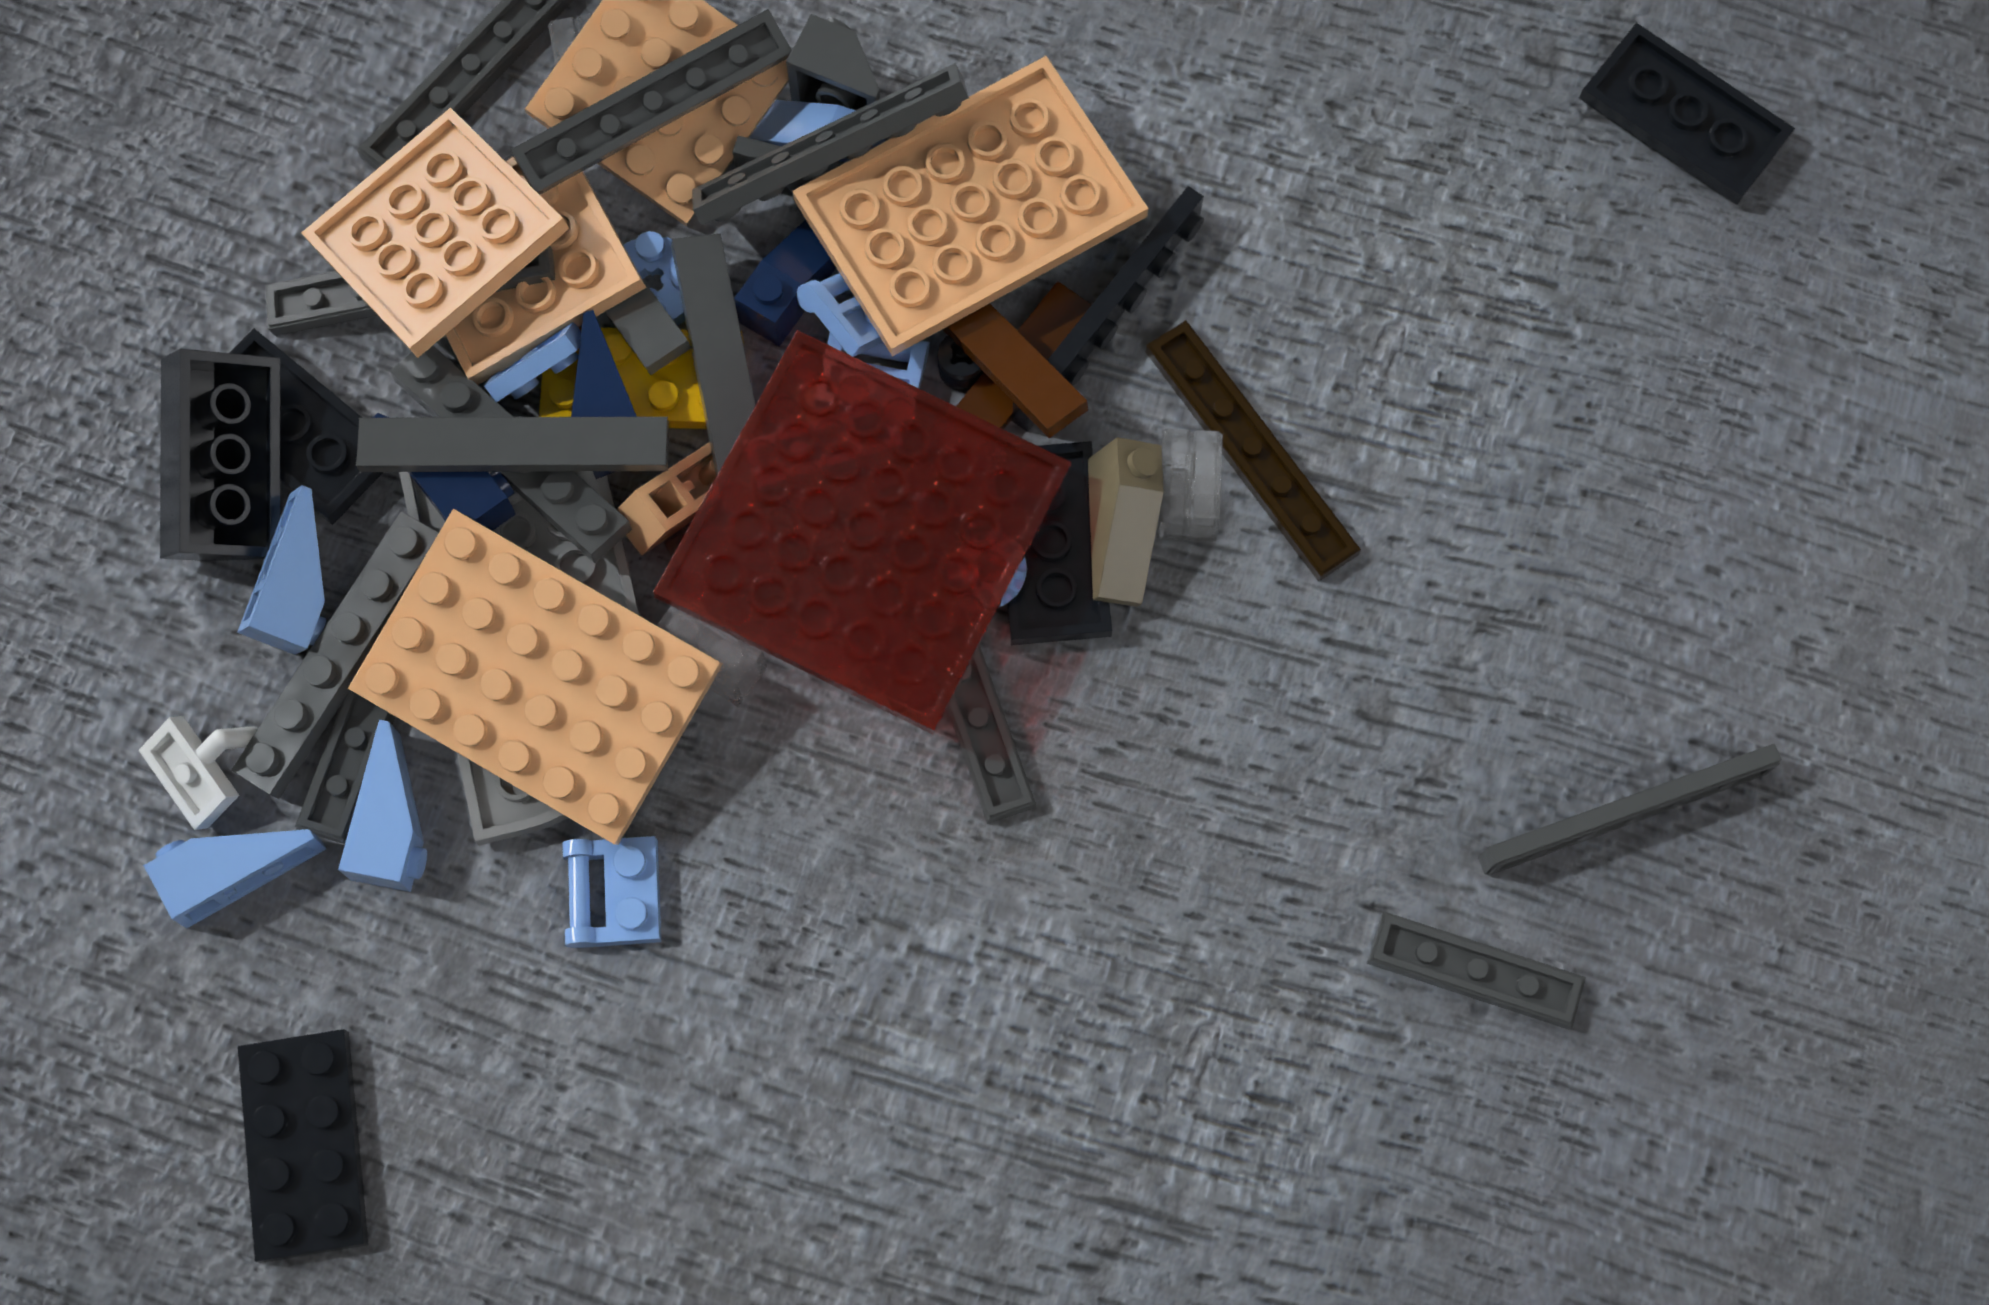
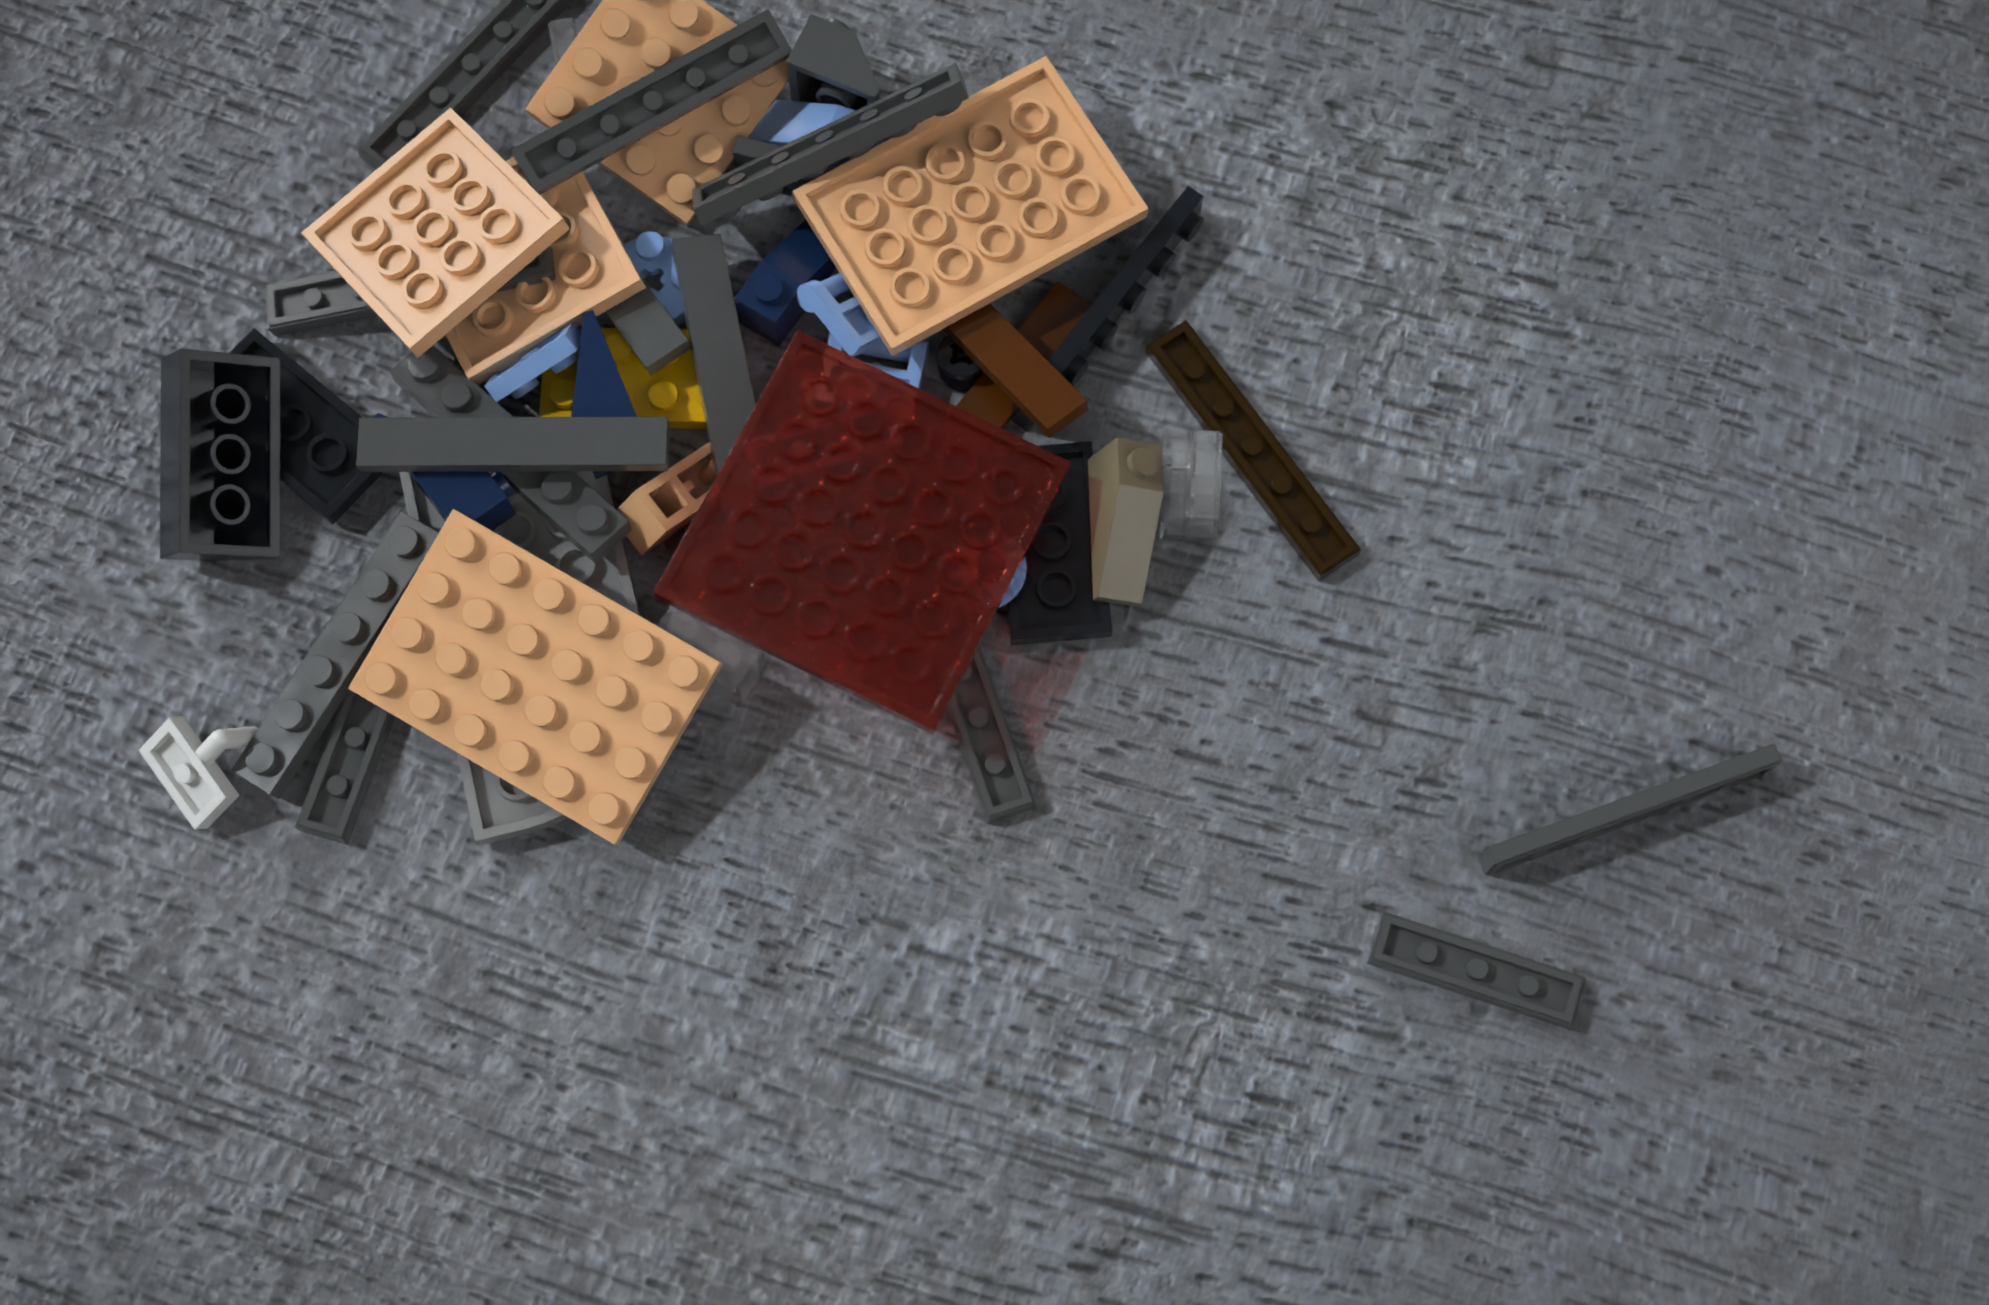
(216, 871): light blue slope -> none
(290, 585): light blue slope -> none
(302, 1146): black plate -> none
(385, 826): light blue slope -> none
(630, 892): light blue plate -> none
(1686, 113): black plate -> none

